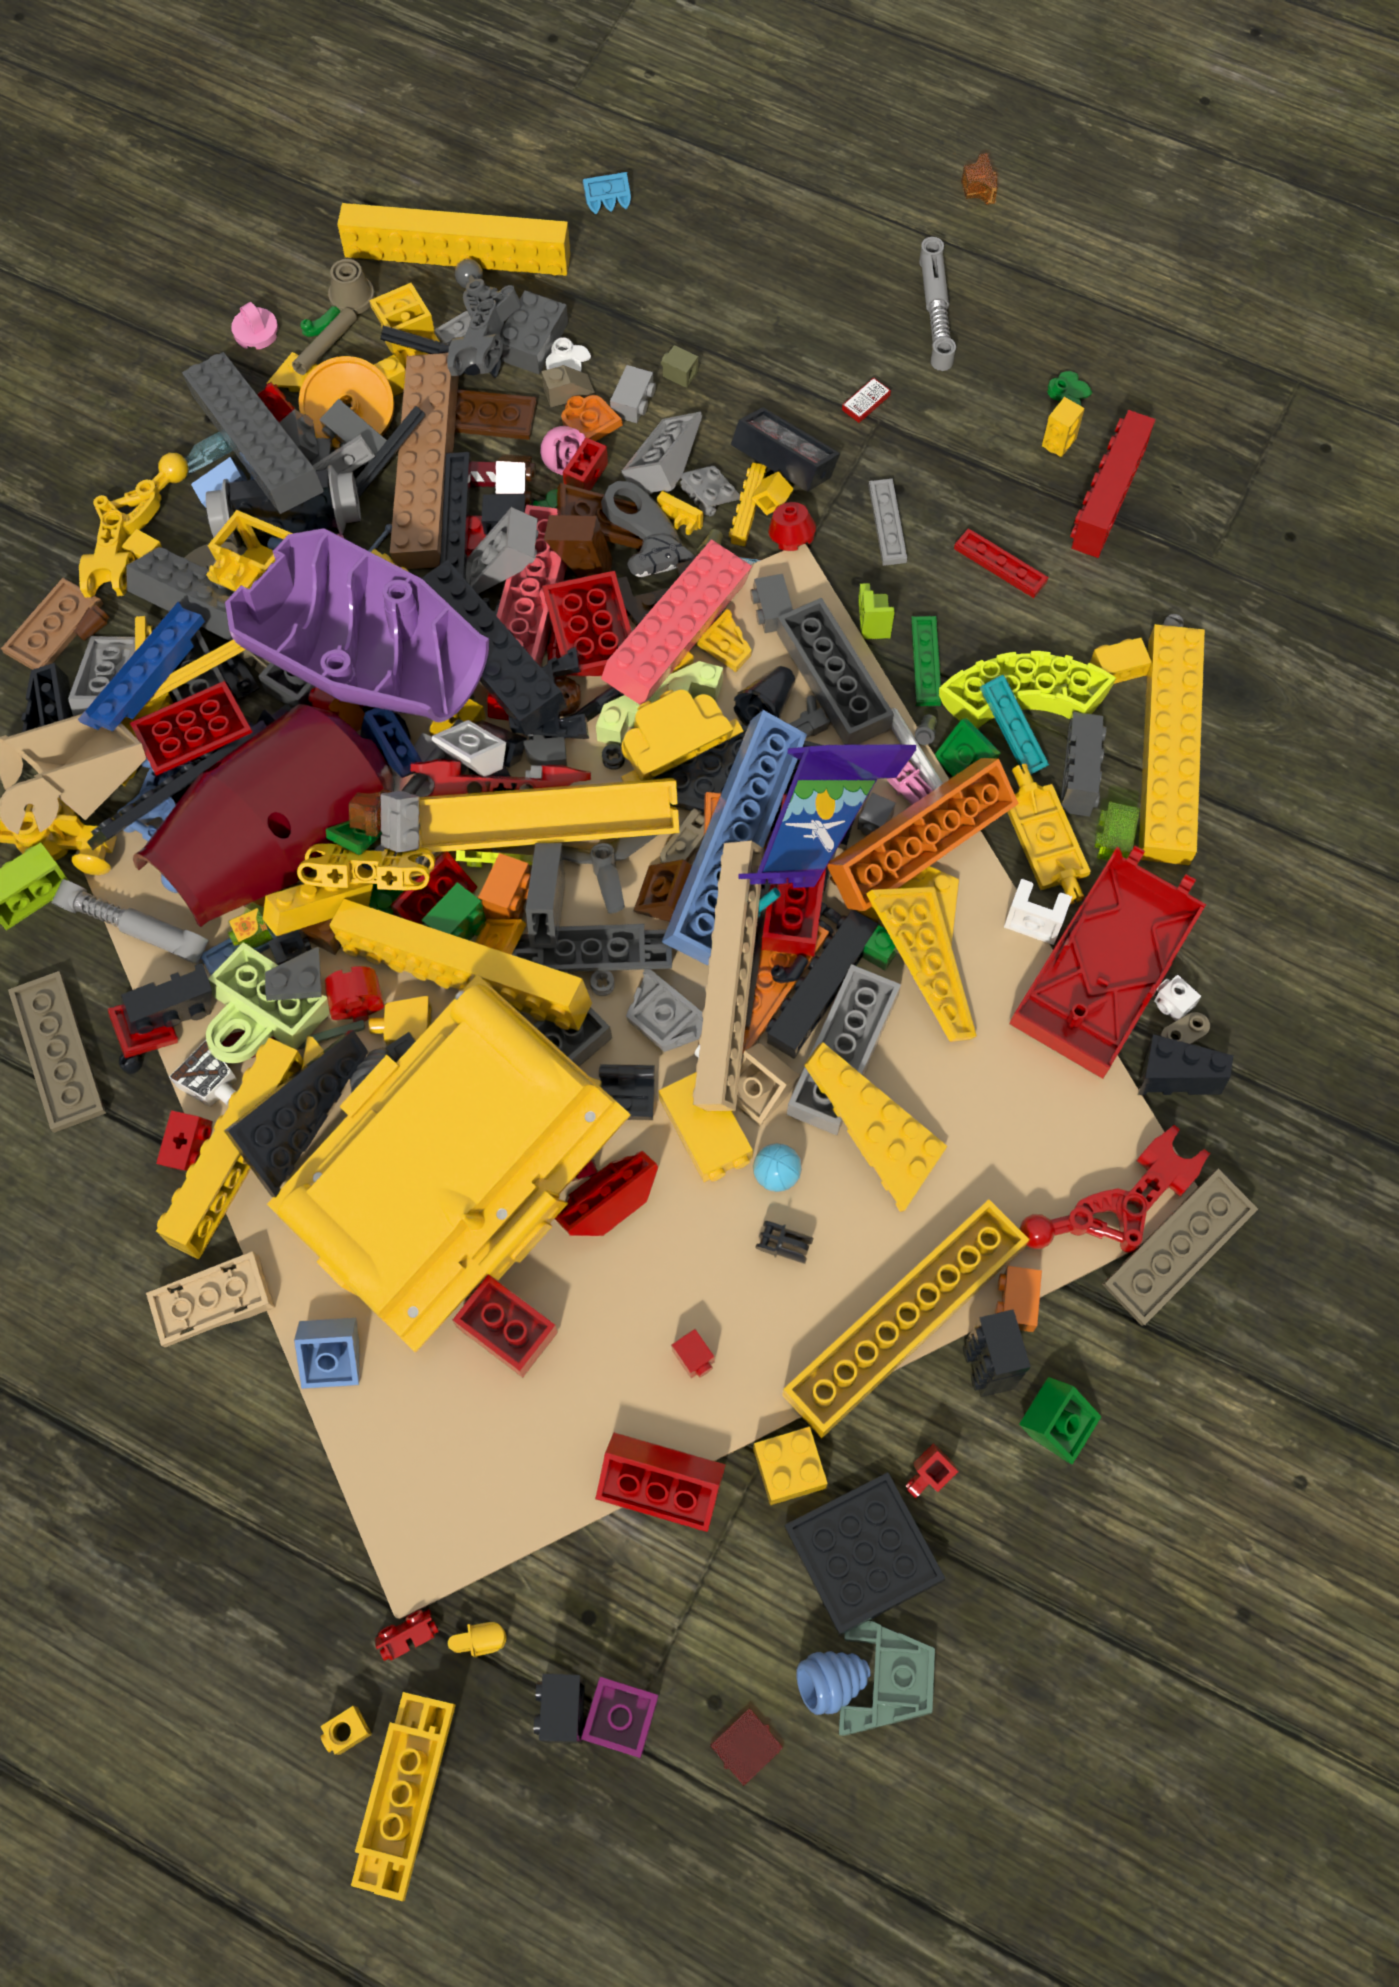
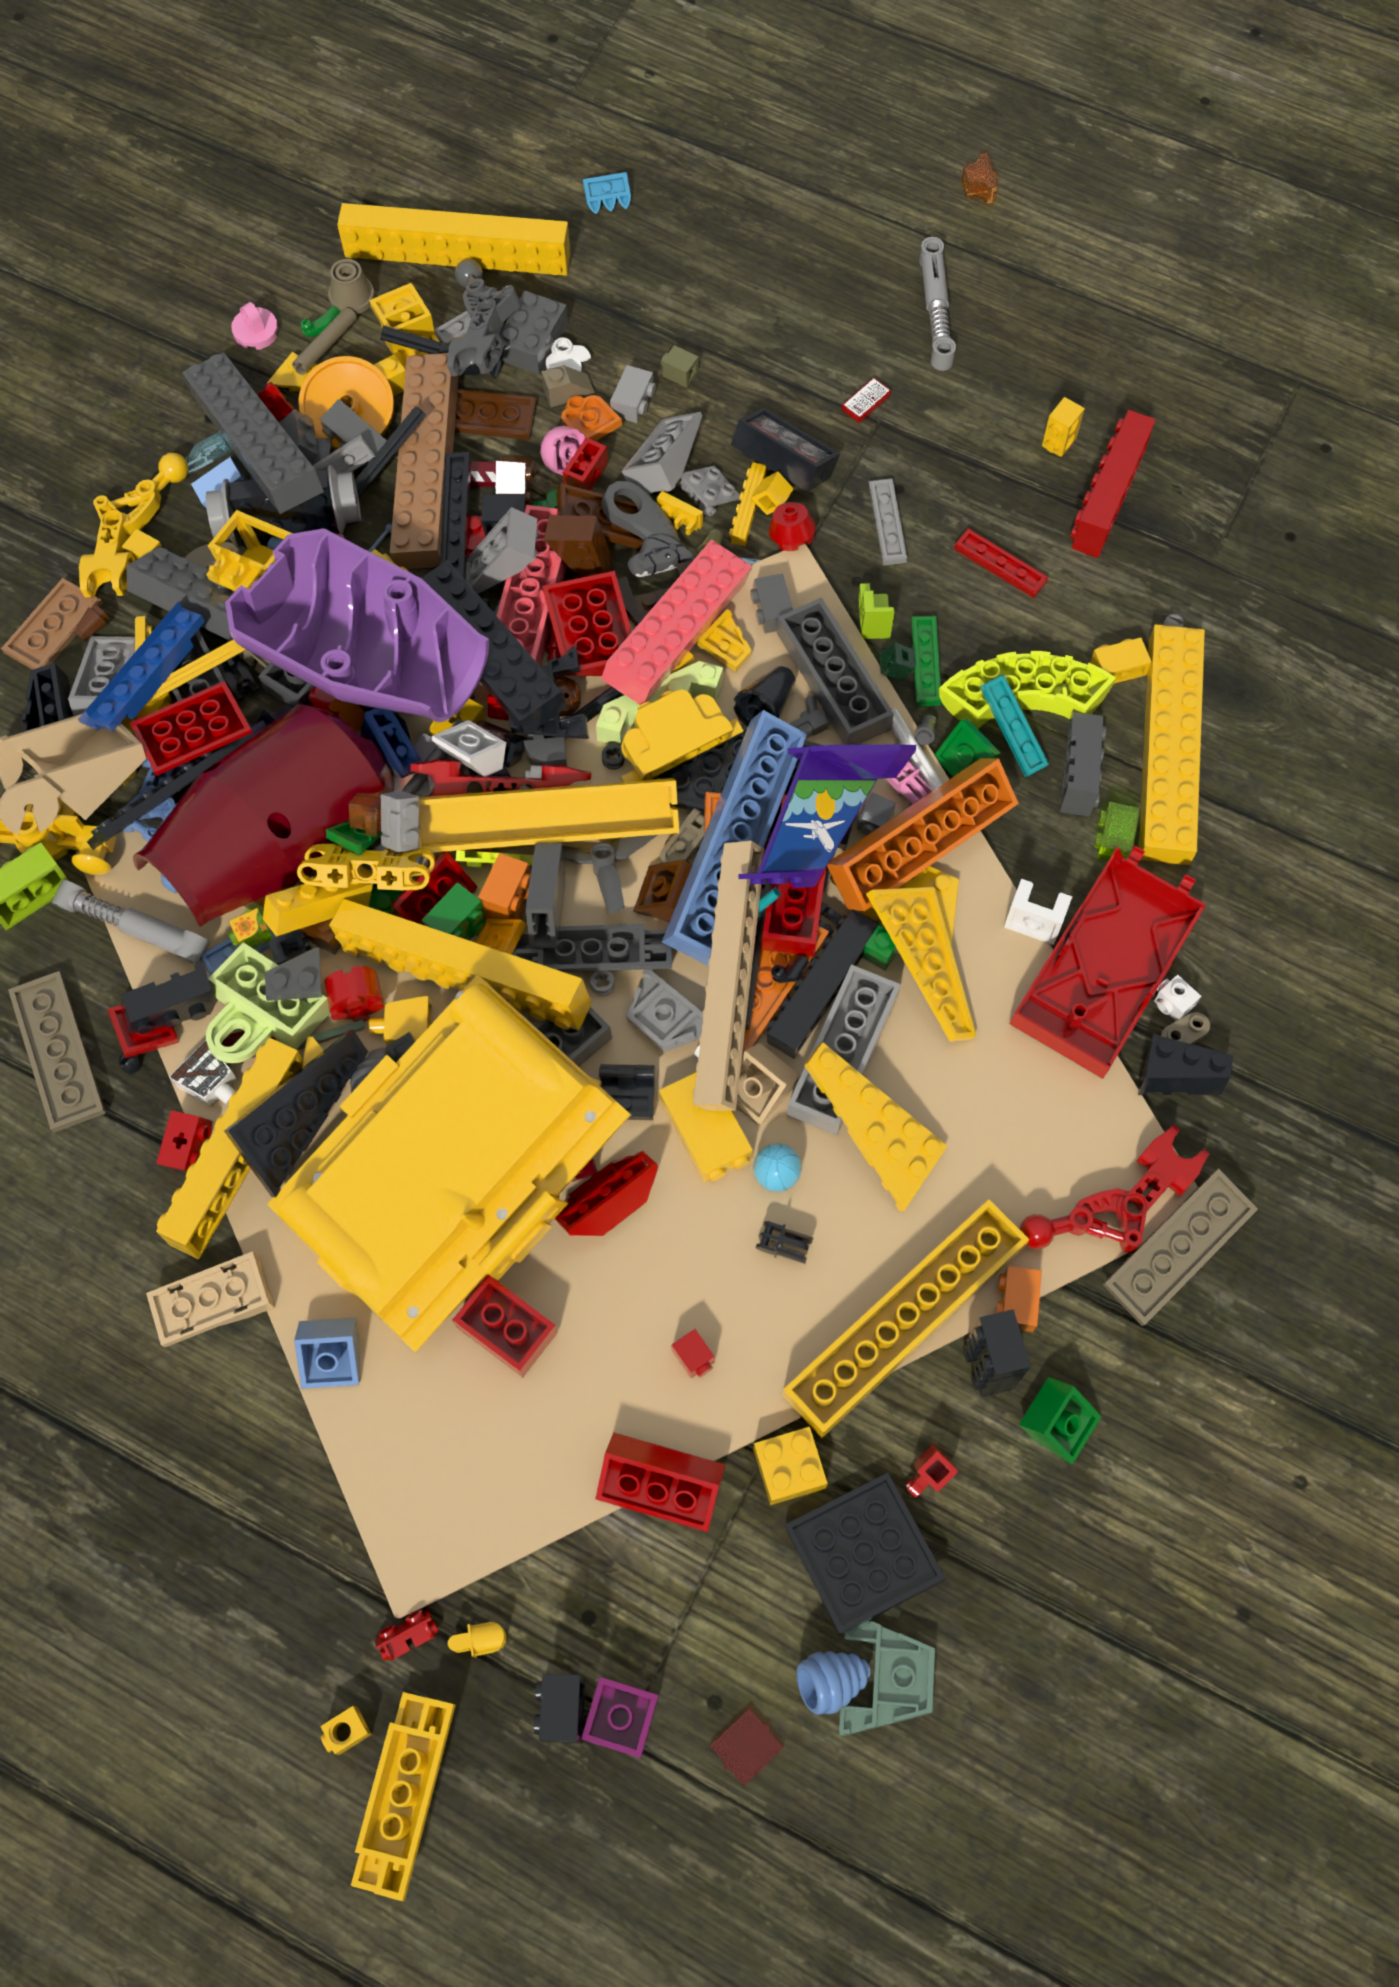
(898, 656): none -> clear green piece
(1047, 836): yellow plate -> none
(1068, 386): green plate -> none

